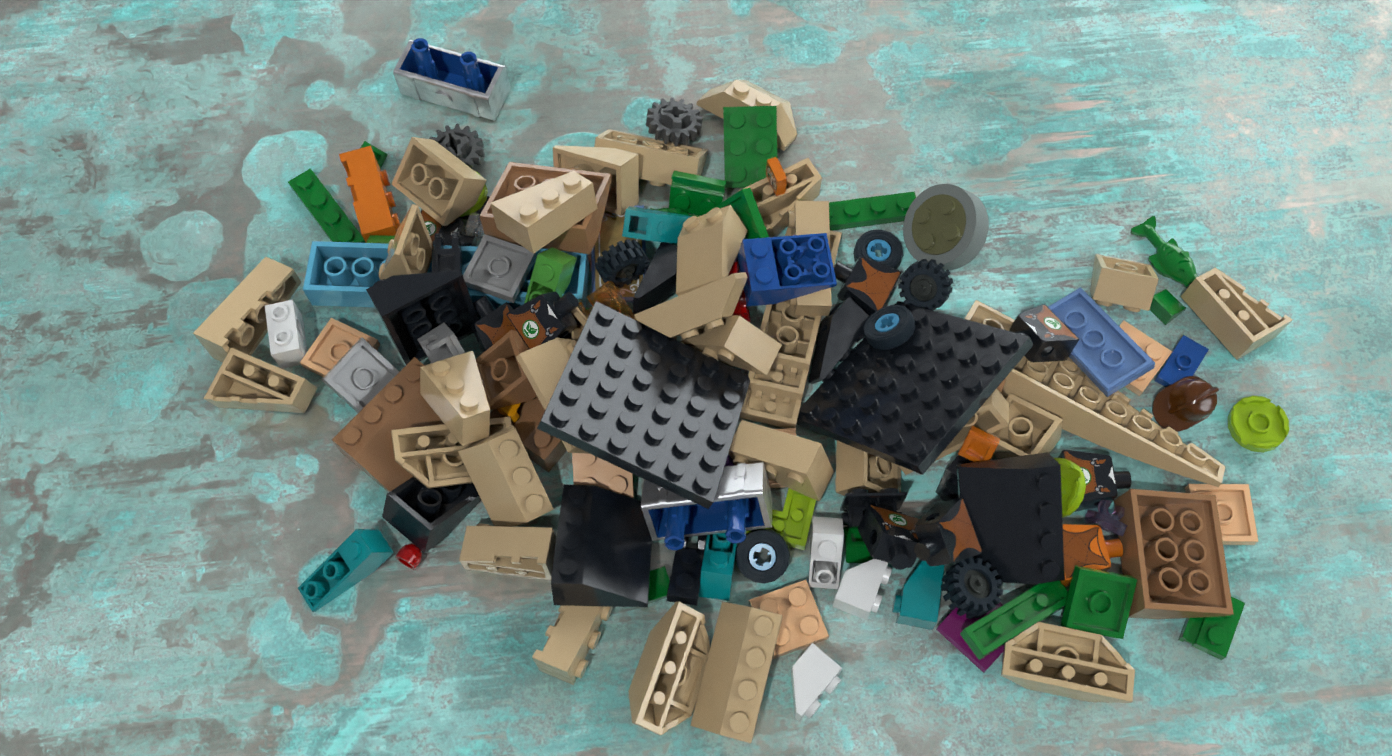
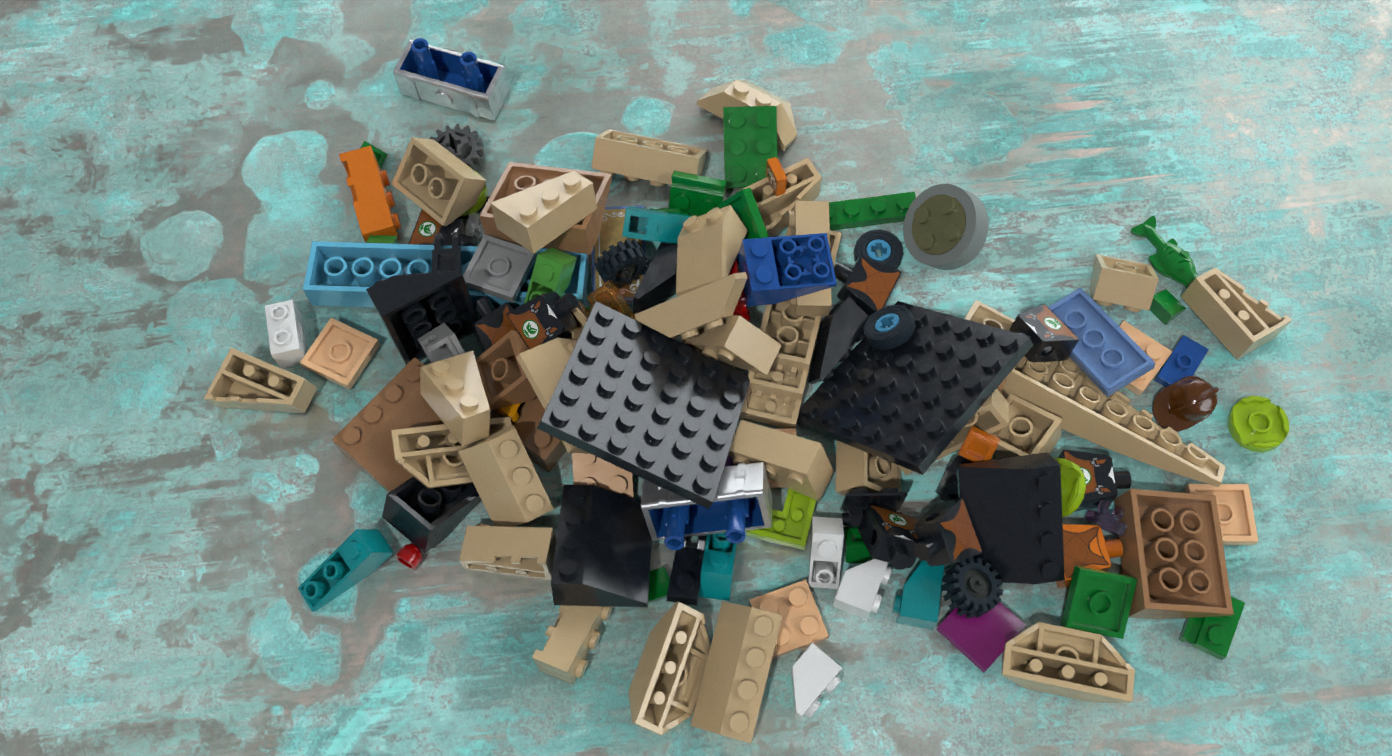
(242, 316): tan wedge -> none
(324, 208): green plate -> none
(360, 375): light grey plate -> none
(410, 249): tan slope -> none
(617, 162): tan slope -> none
(674, 121): dark grey gear -> none
(770, 569): black bush -> none
(925, 284): black wheel -> none
(1014, 618): green plate -> none

